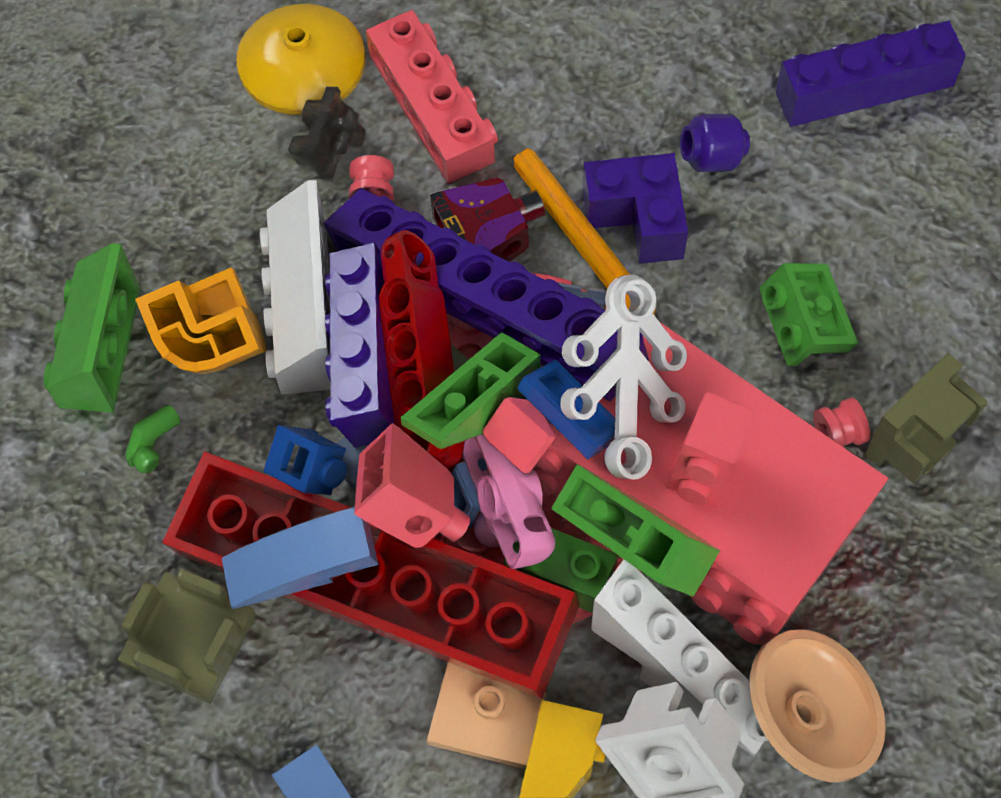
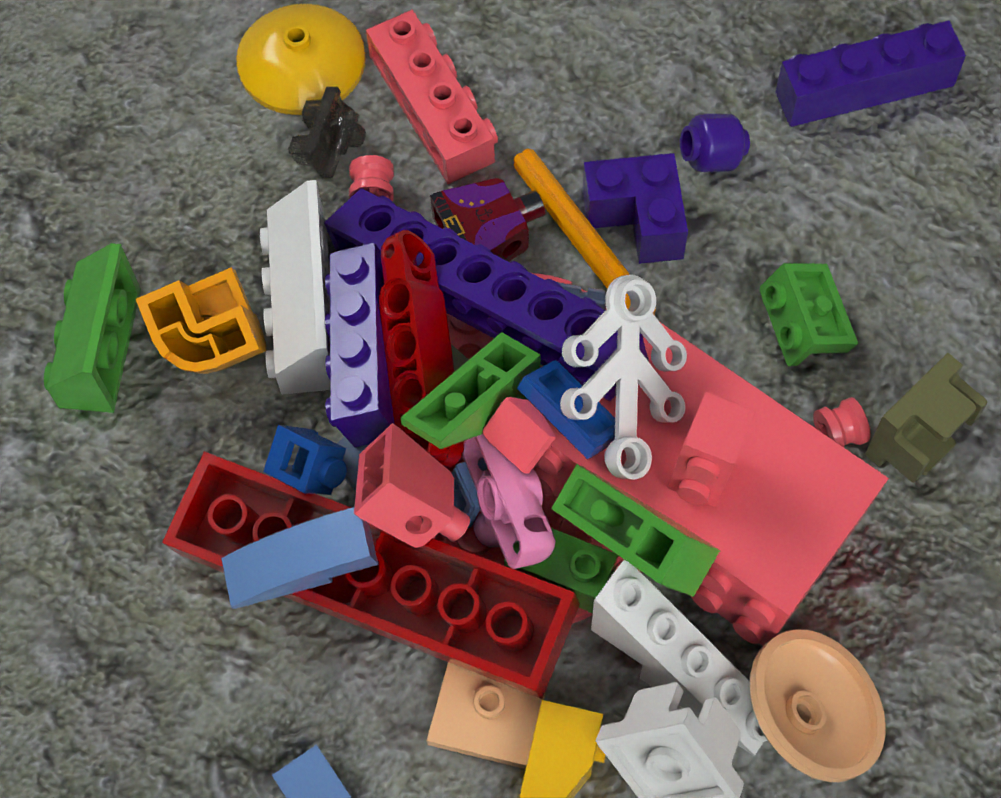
(144, 435): bright green arm -> none
(184, 633): olive panel -> none

